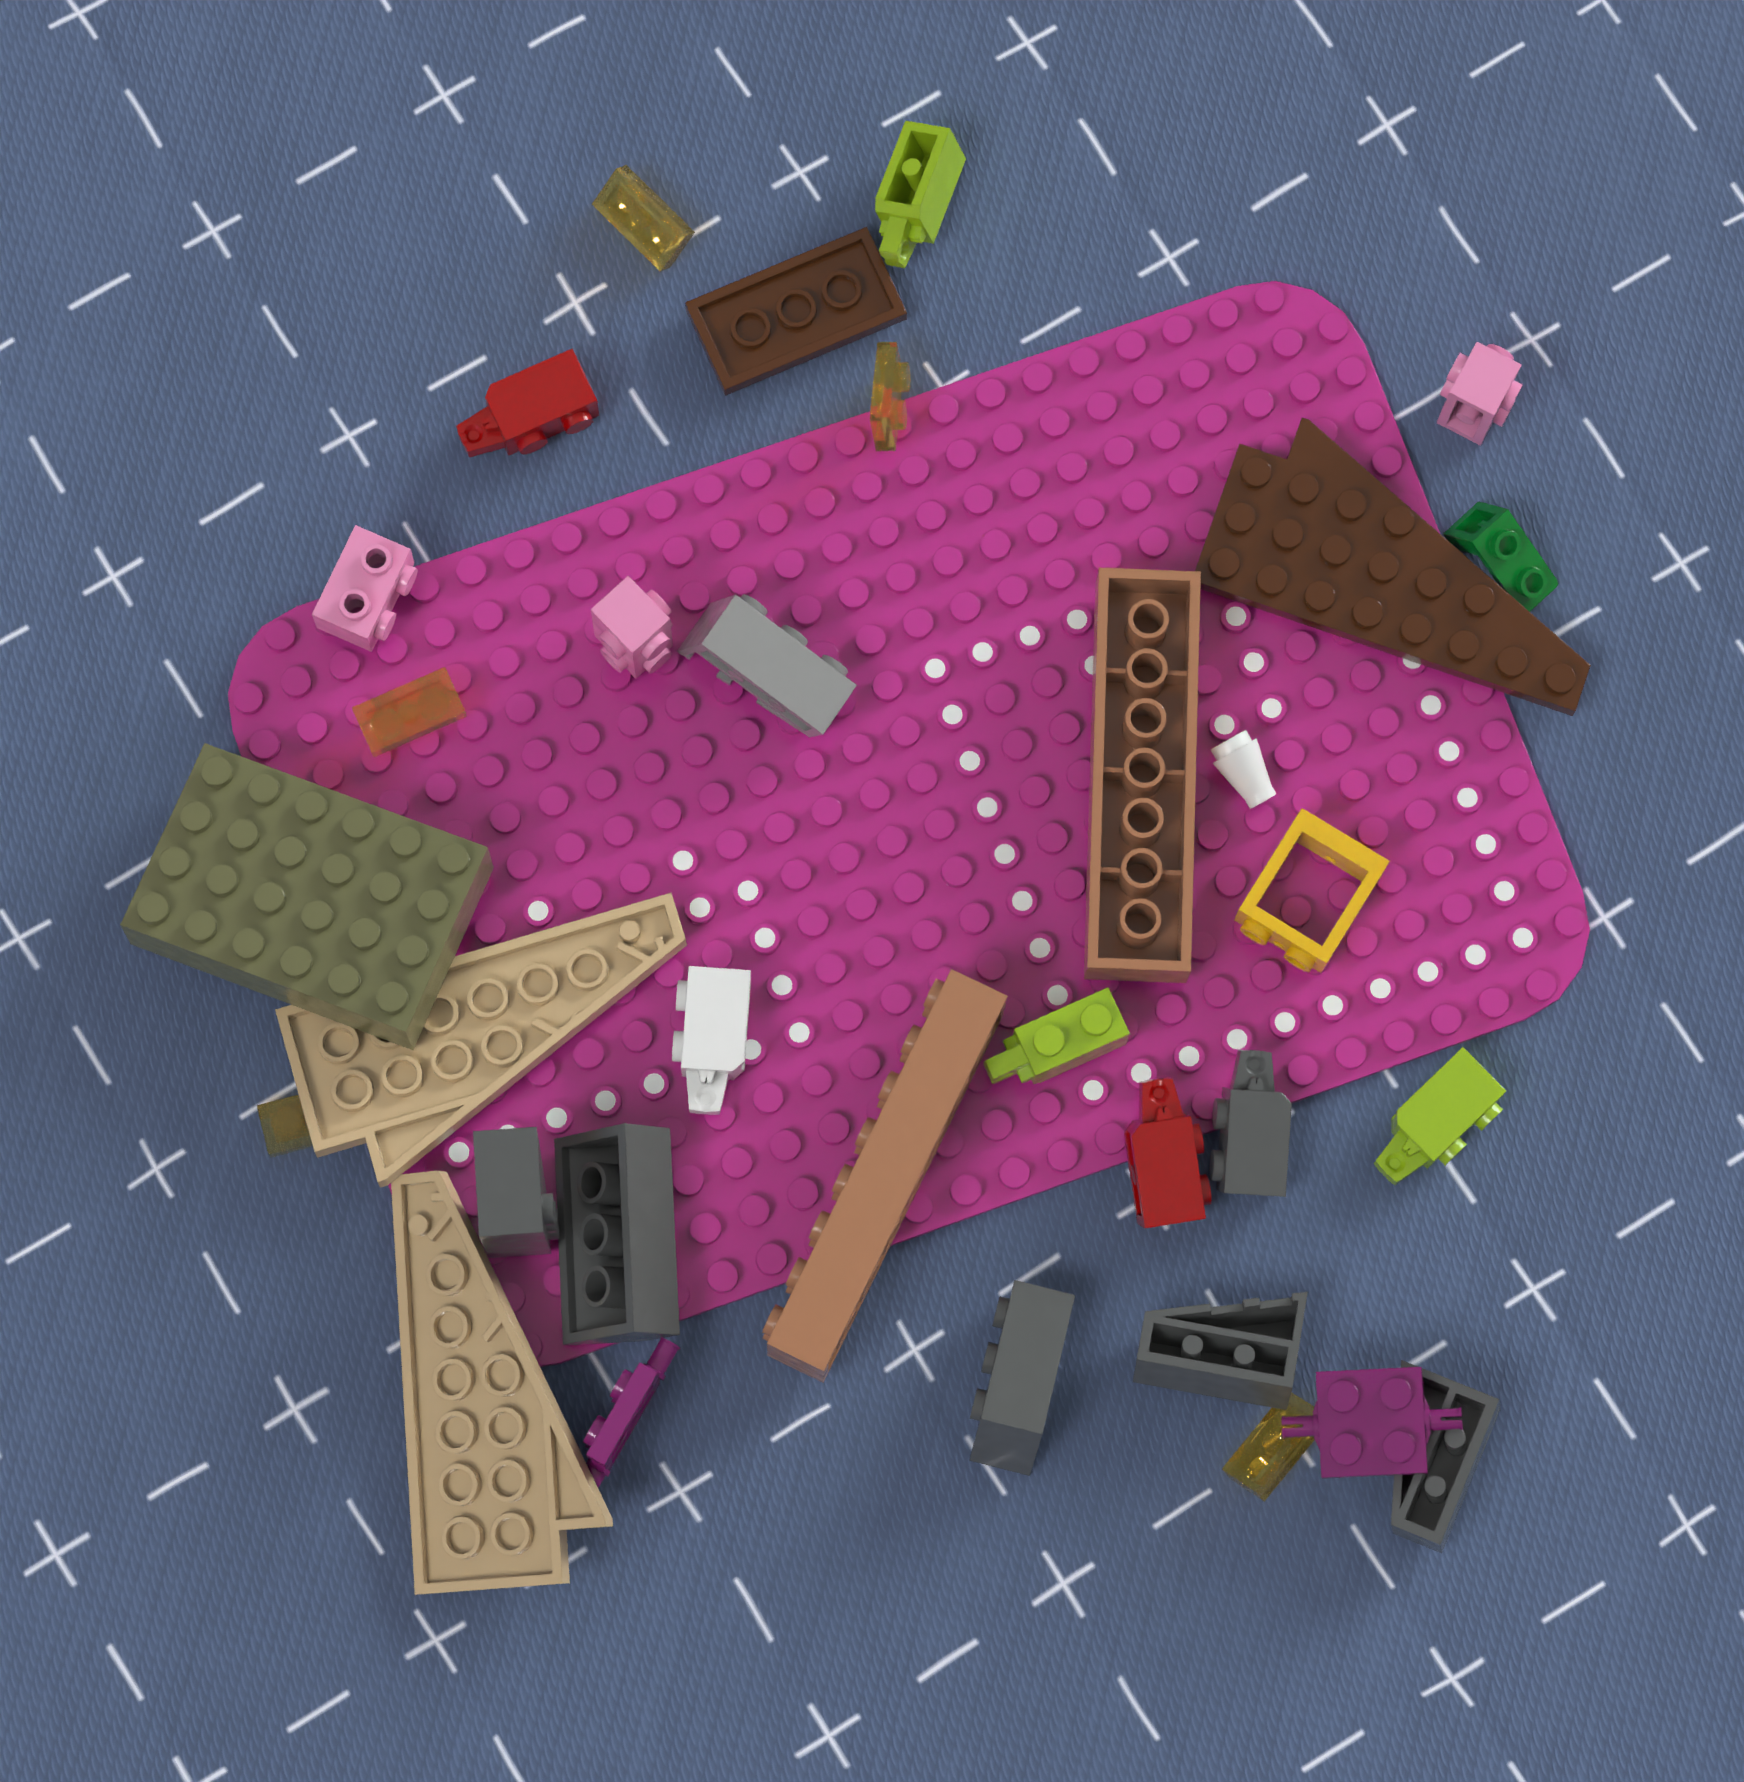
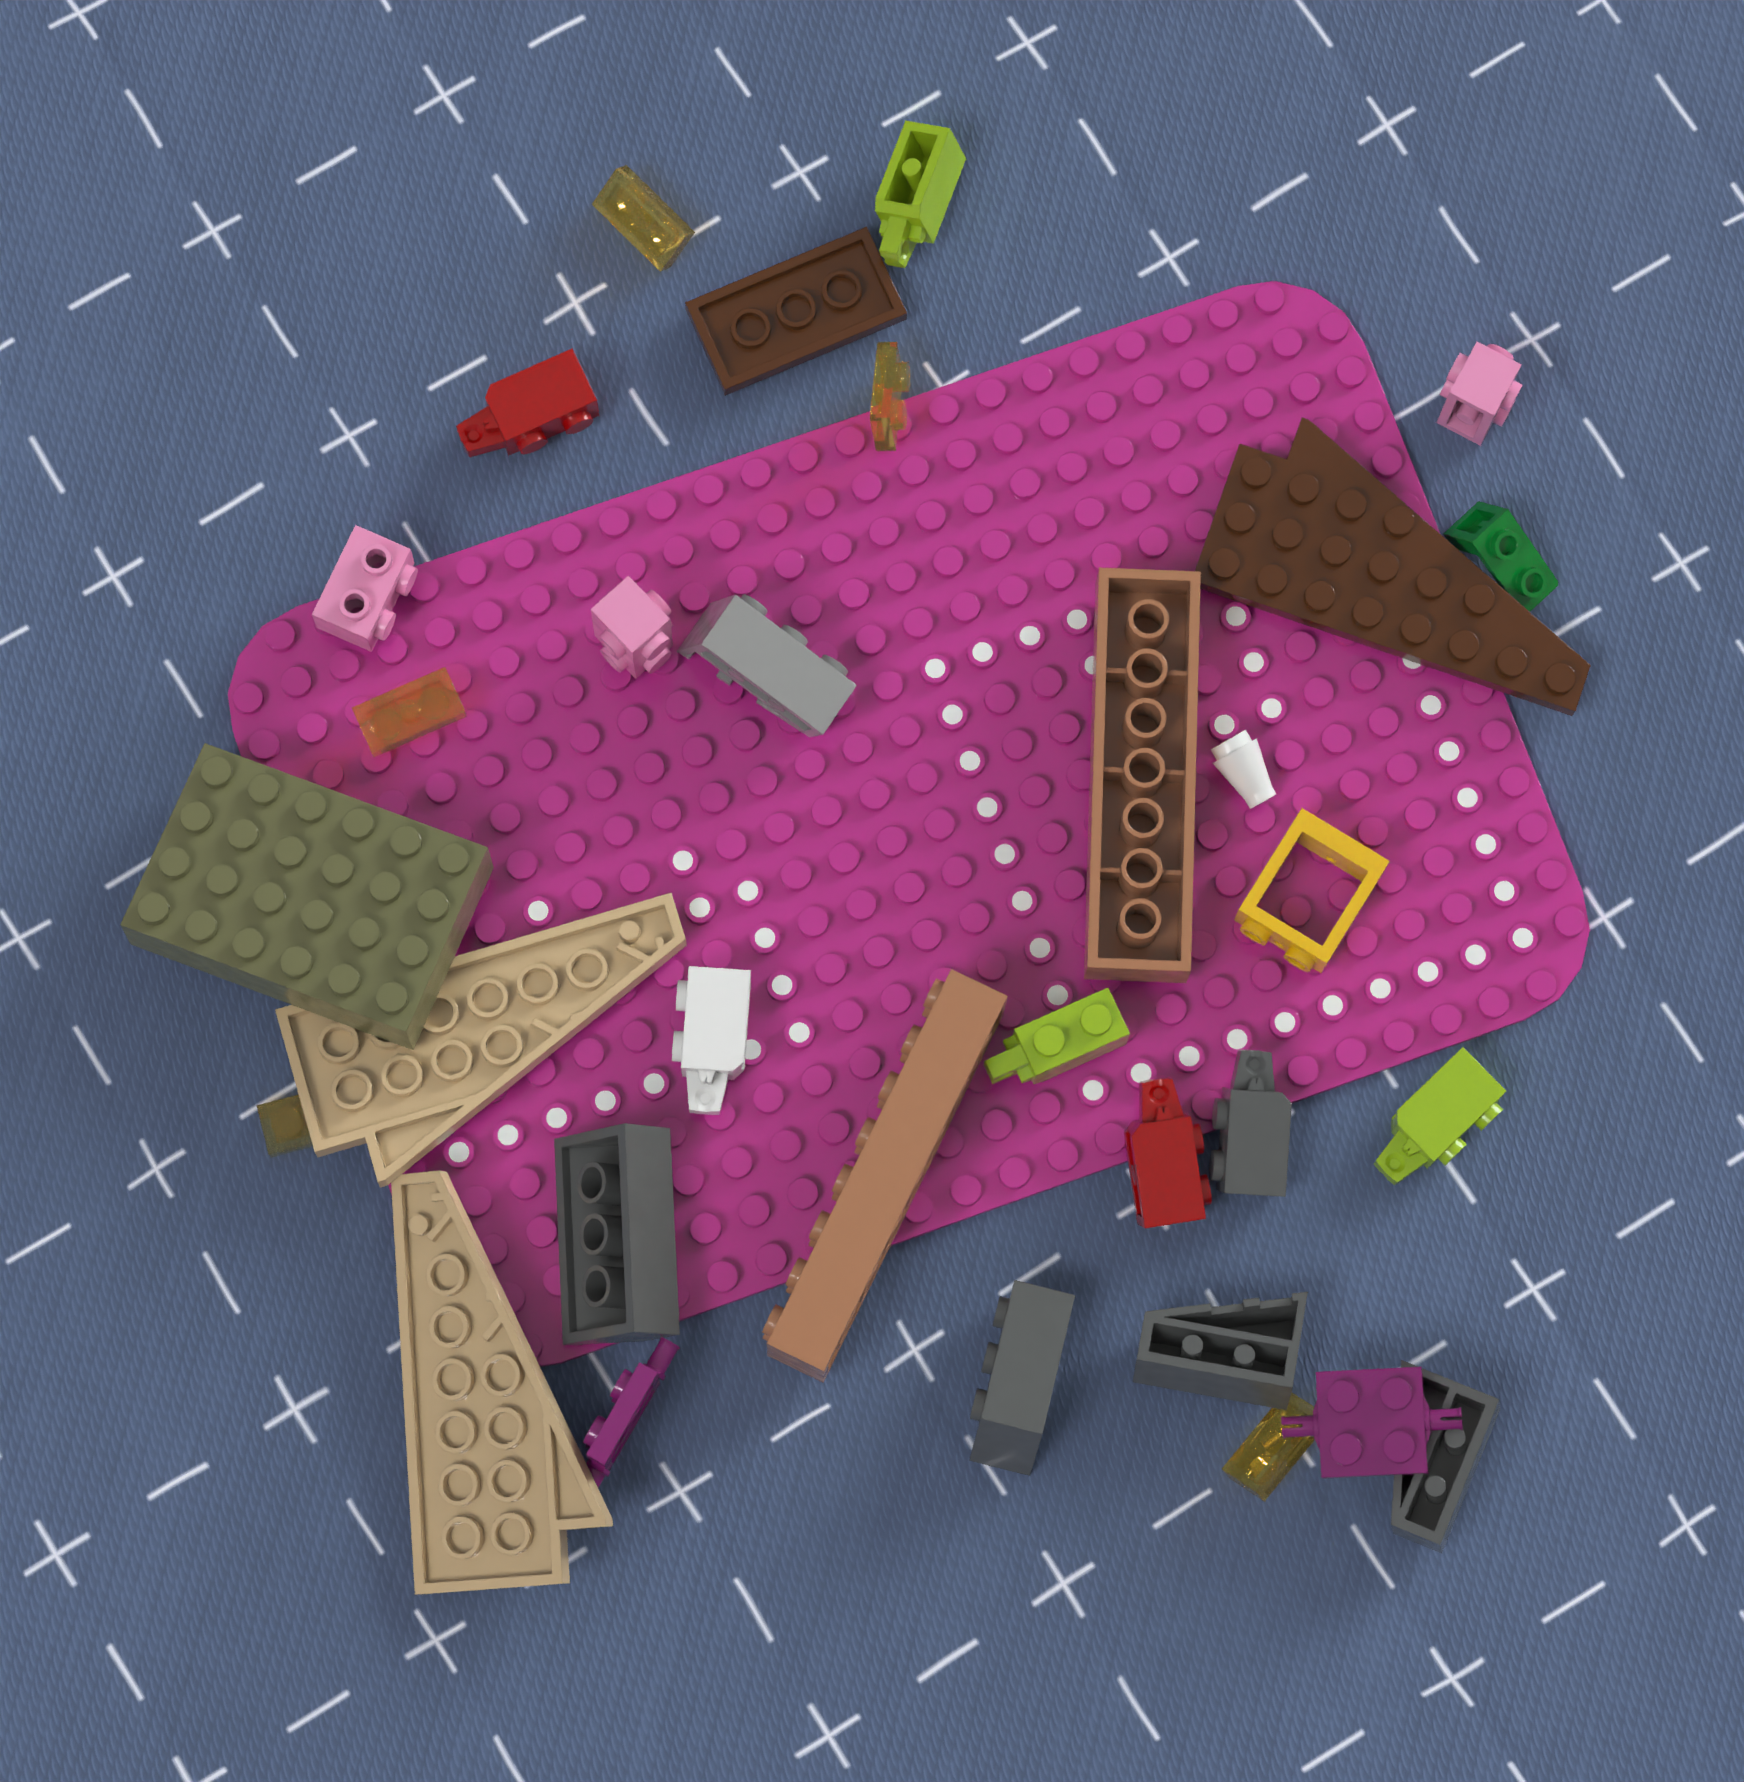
(511, 1192): dark grey wedge -> none

